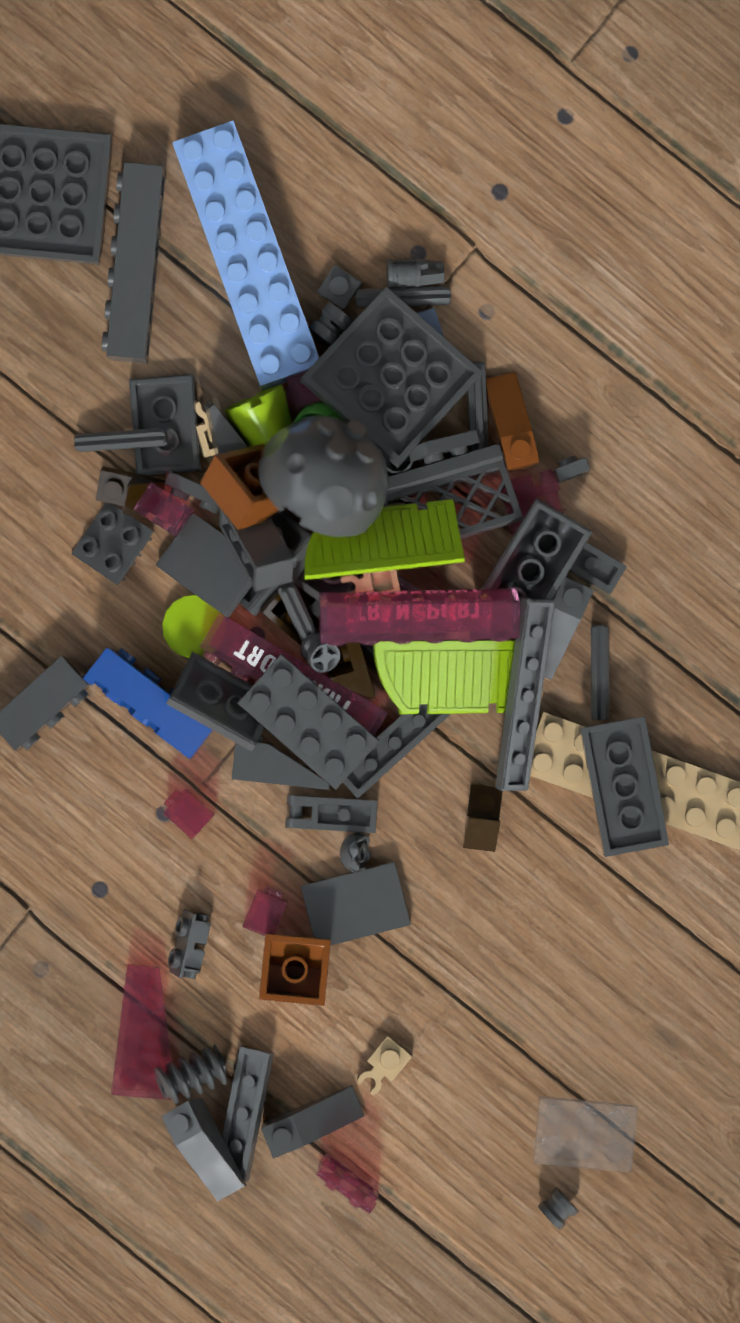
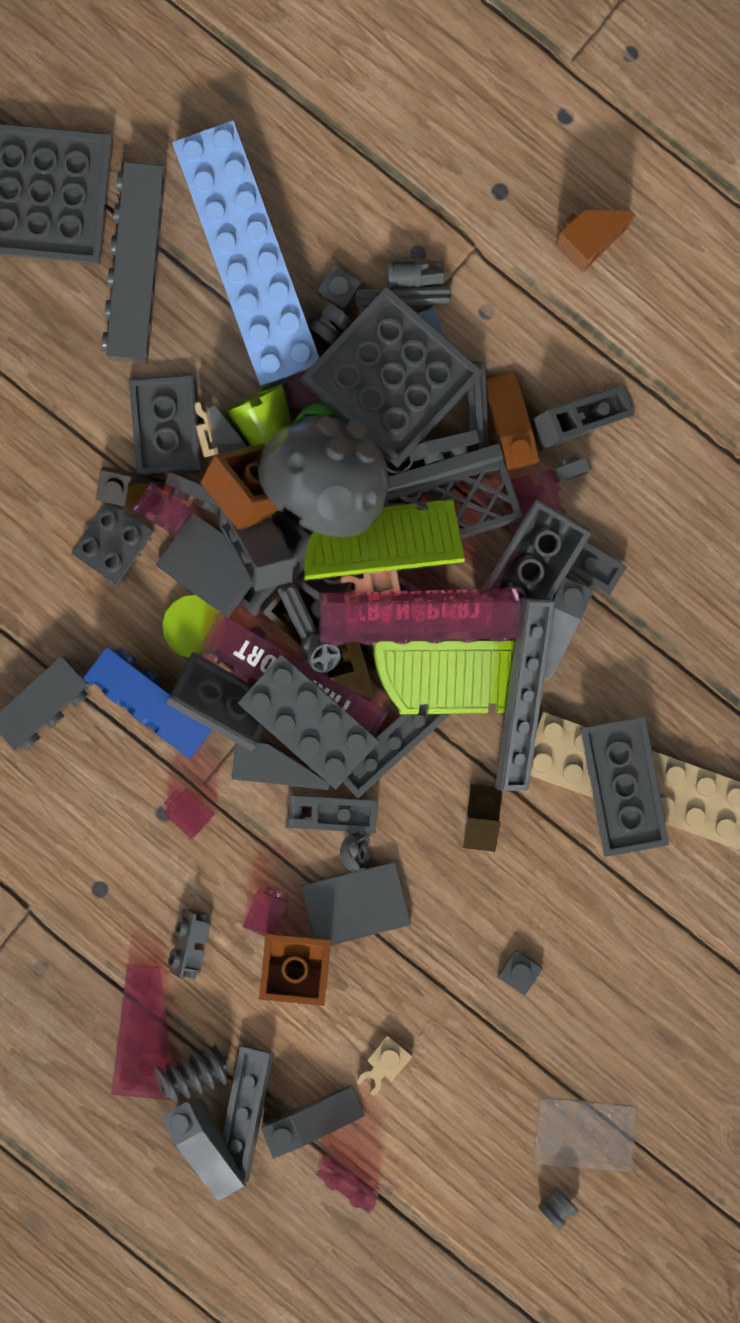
(121, 439): dark grey axle -> none
(520, 972): none -> dark grey plate
(581, 417): none -> dark grey slope
(591, 234): none -> dark orange slope
(600, 672): dark grey axle -> none

